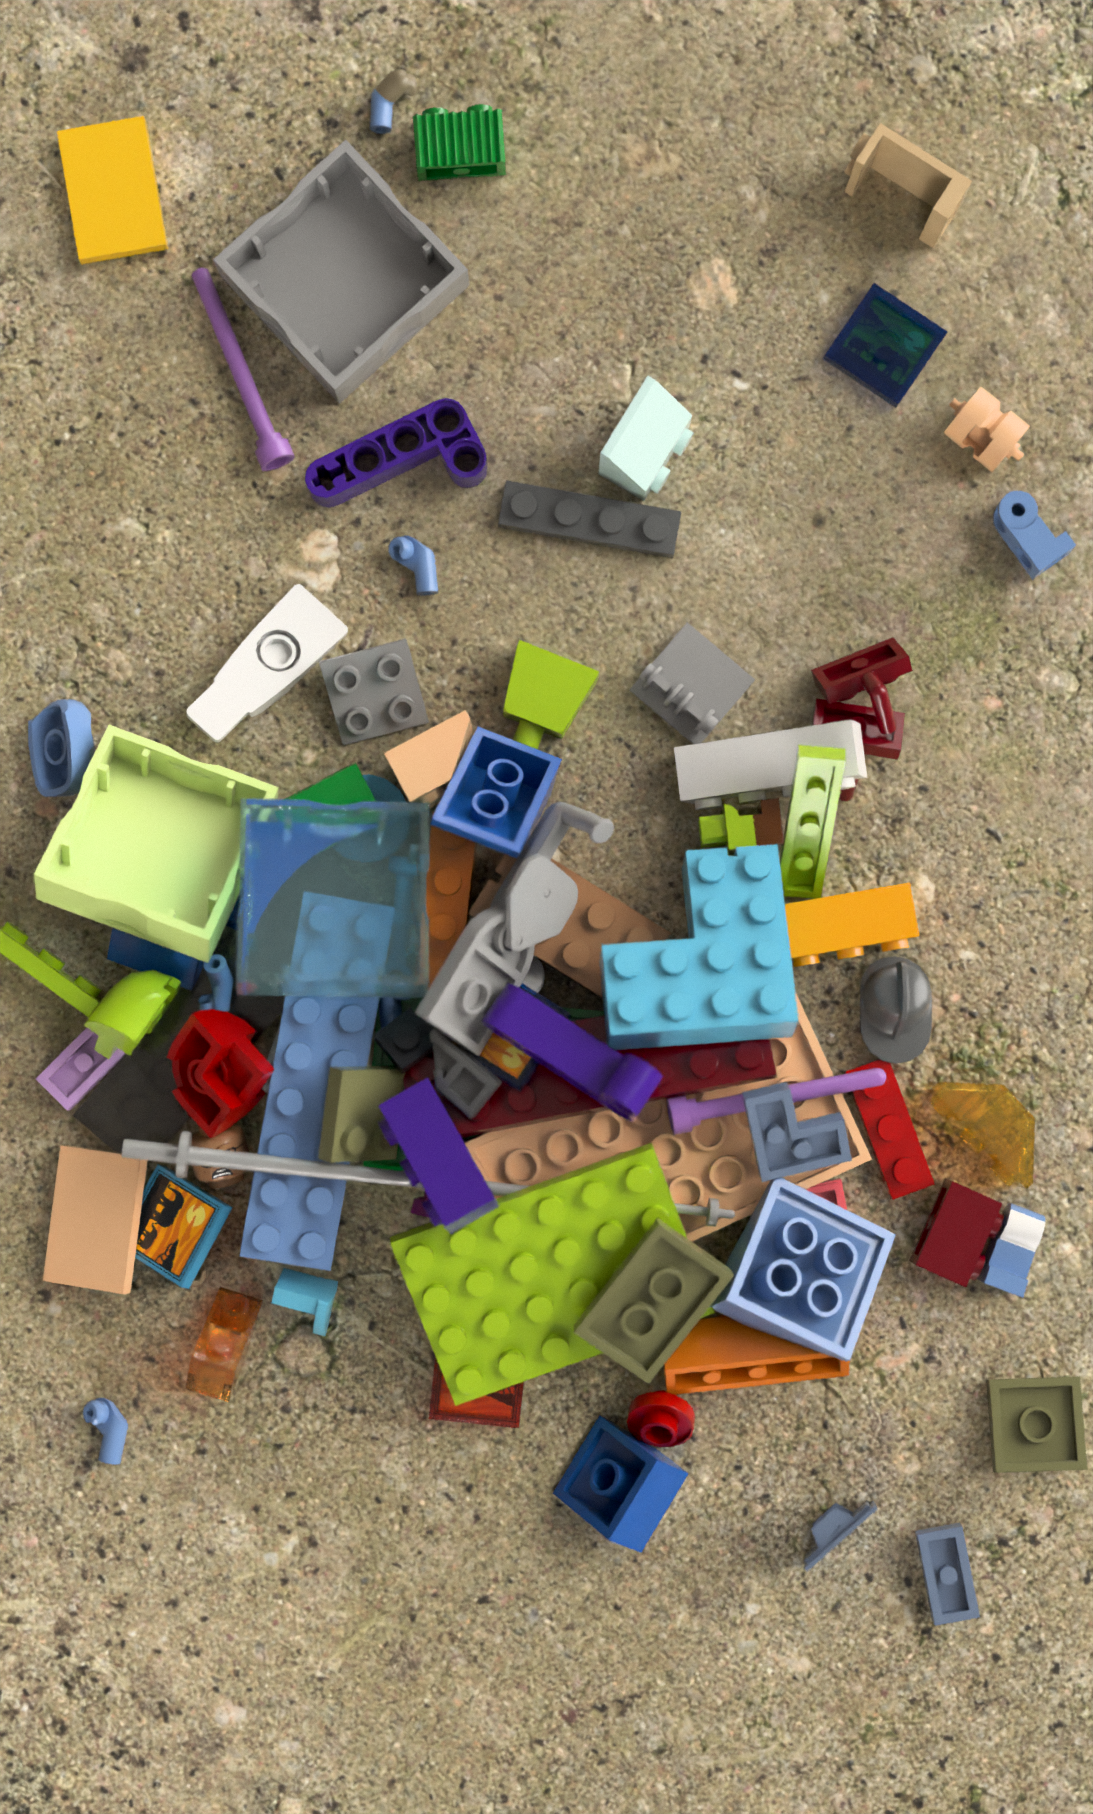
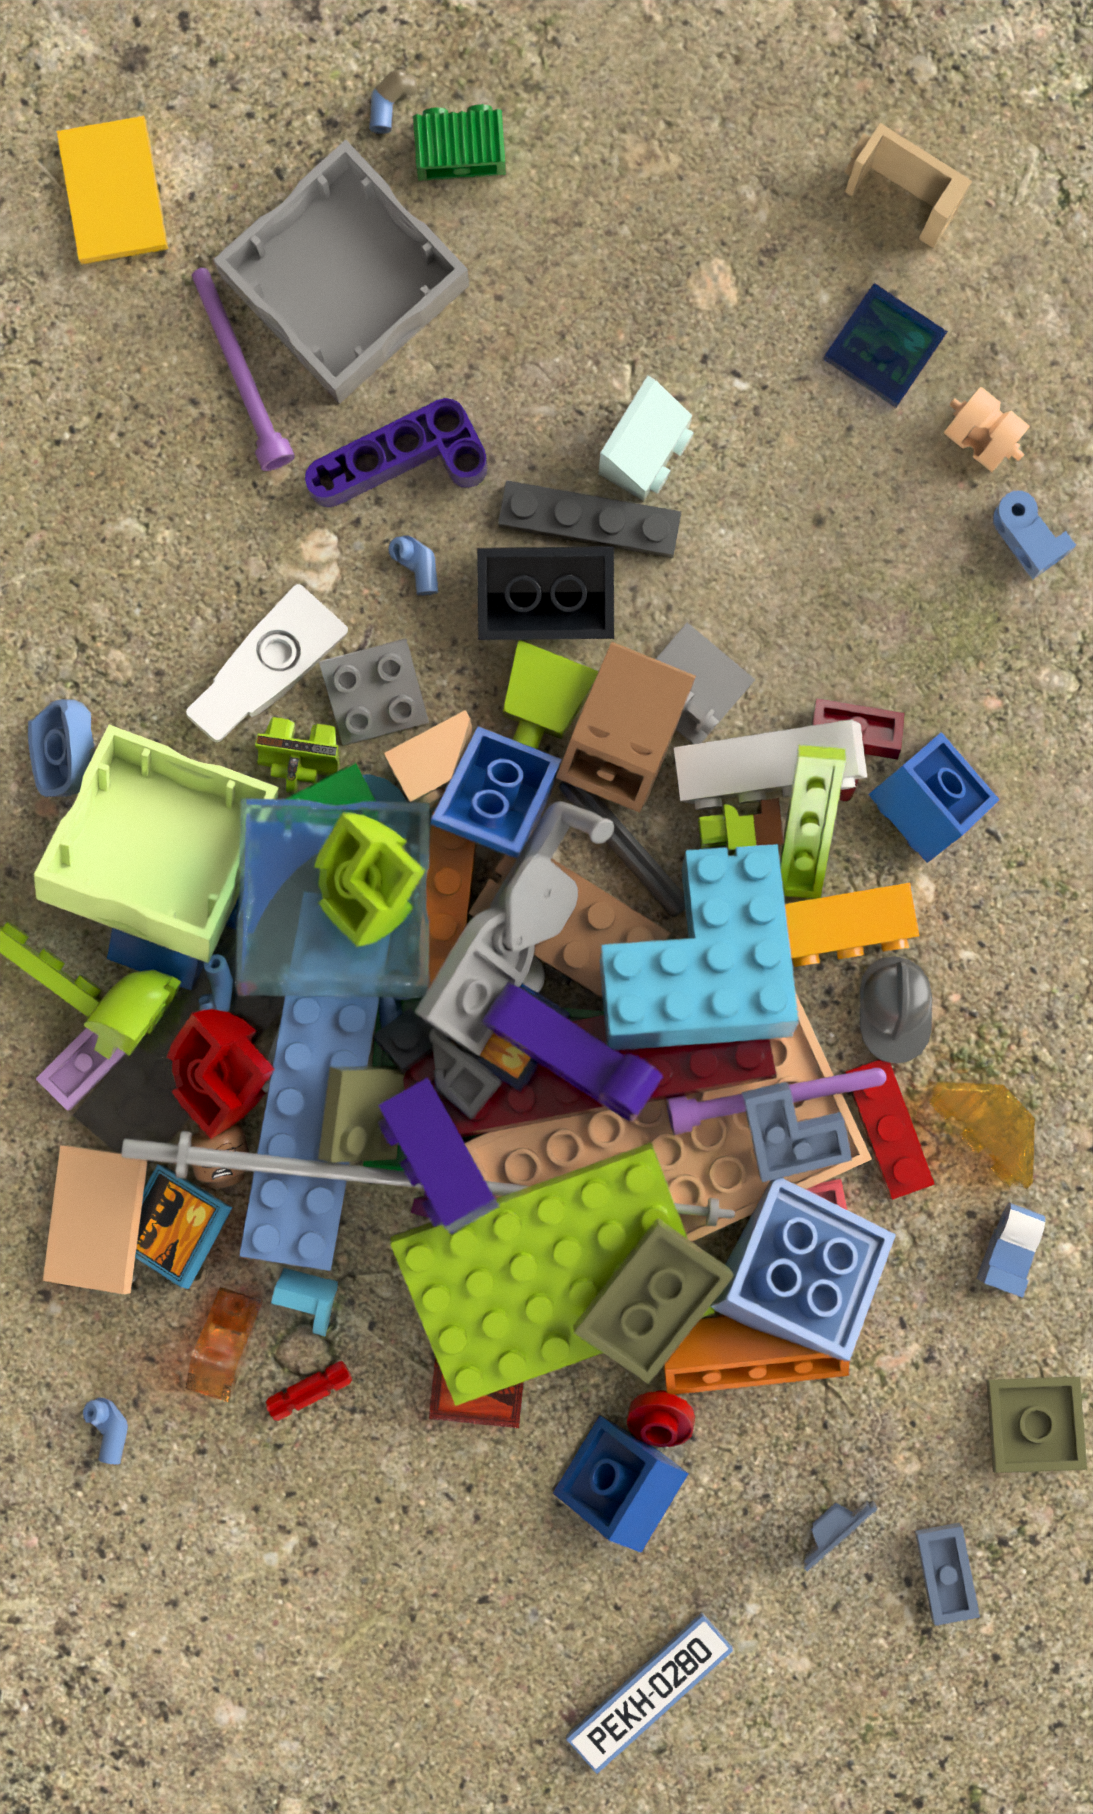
(296, 758): none -> lime hips
(308, 1391): none -> red axle
(365, 878): none -> lime brick
(545, 593): none -> black slope
(626, 727): none -> medium nougat slope
(630, 851): none -> dark grey axle
(649, 1693): none -> tile
(869, 672): dark red plate -> none
(934, 798): none -> blue slope
(957, 1233): dark red brick -> none

